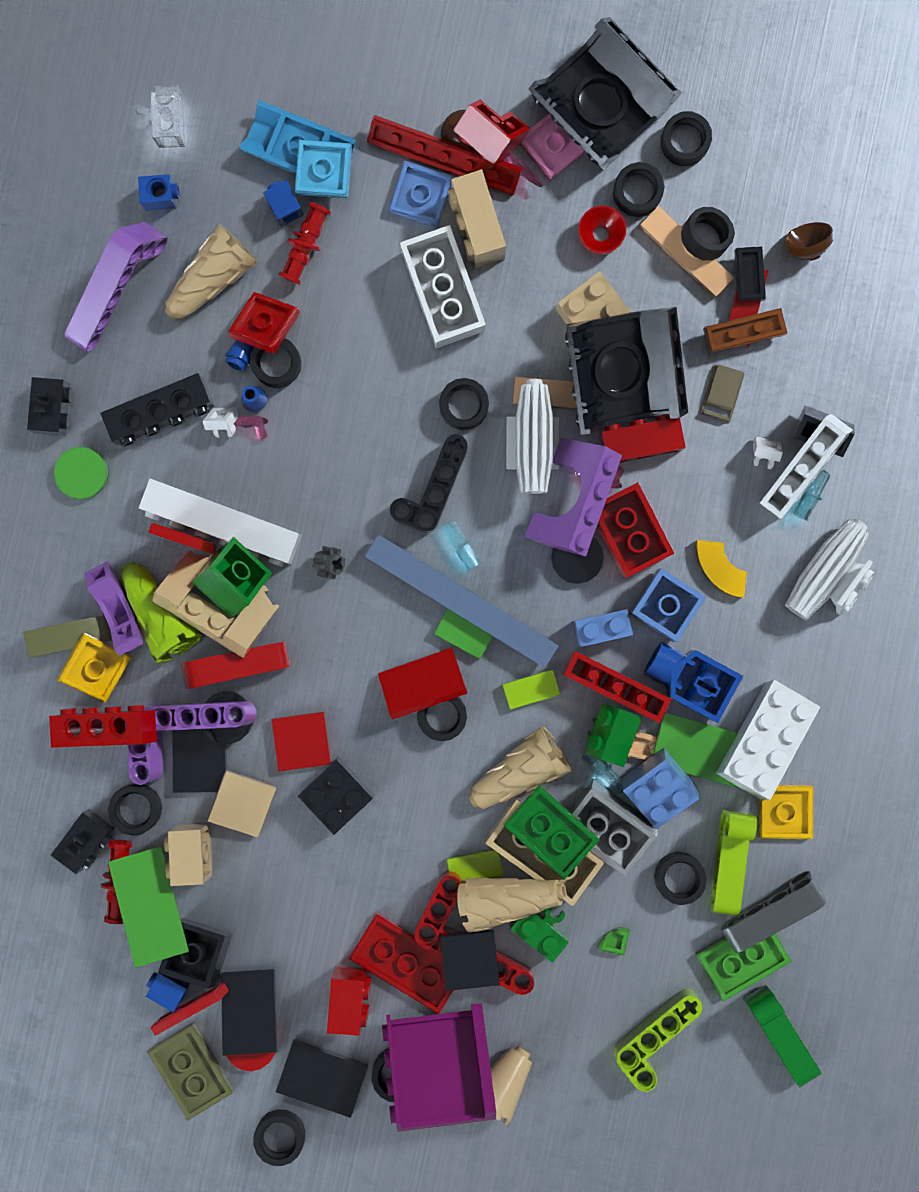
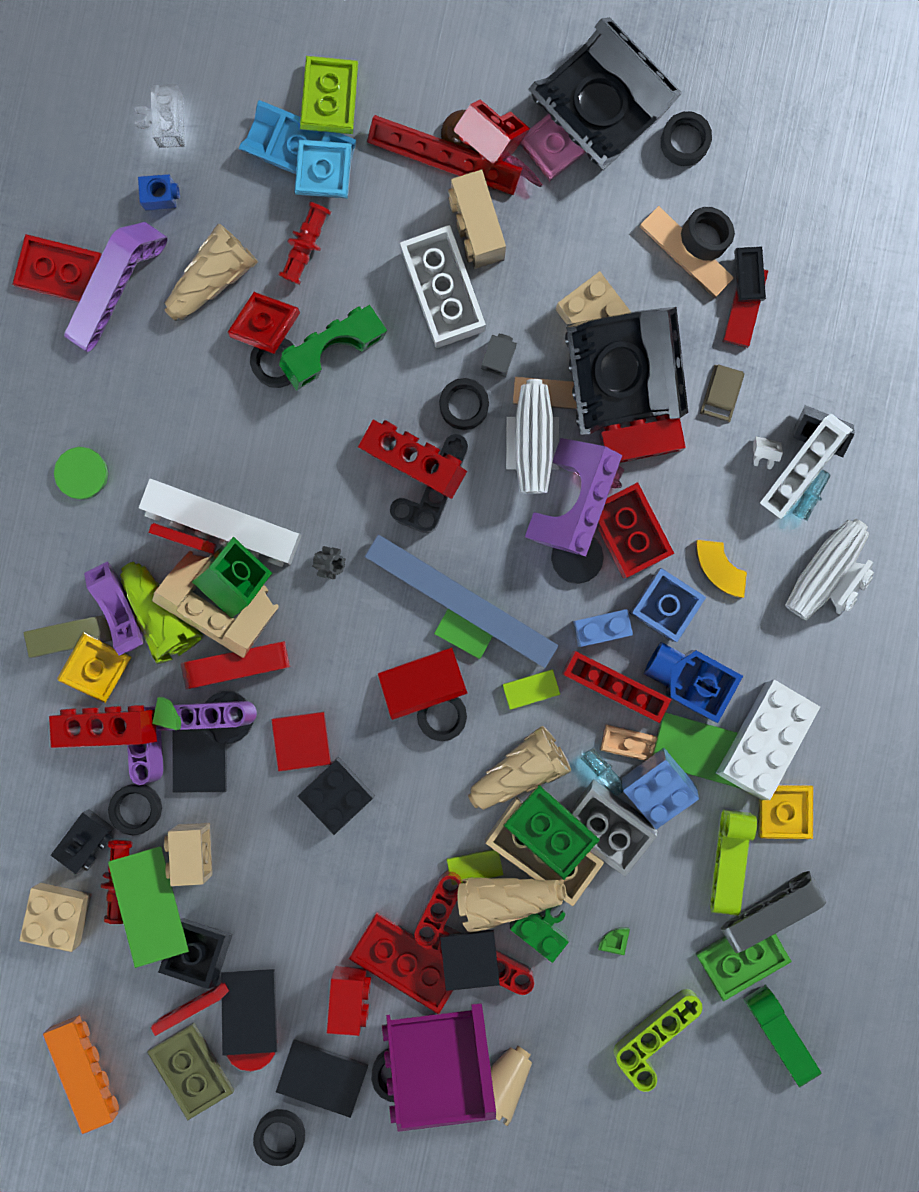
(49, 406): black brick -> none
(54, 268): none -> red tile
(55, 917): none -> tan brick
(81, 1074): none -> orange brick
(118, 417): black brick -> none
(166, 714): none -> bright green tile
(166, 990): blue brick -> none
(221, 419): white tile -> none
(239, 355): blue cone -> none
(241, 803): tan tile -> none
(253, 421): clear pink bar -> none
(258, 402): blue cone -> none
(283, 202): blue brick -> none
(329, 95): none -> lime tile
(358, 330): none -> green arch
(421, 194): medium blue tile -> none
(444, 480): none -> red brick
(460, 545): clear light blue axle -> none
(499, 354): none -> dark grey brick
(603, 217): red piece -> none
(612, 734): green brick -> none
(649, 172): black tyre -> none
(700, 882): black tyre -> none
(745, 330): dark orange tile -> none
(809, 240): reddish brown piece -> none

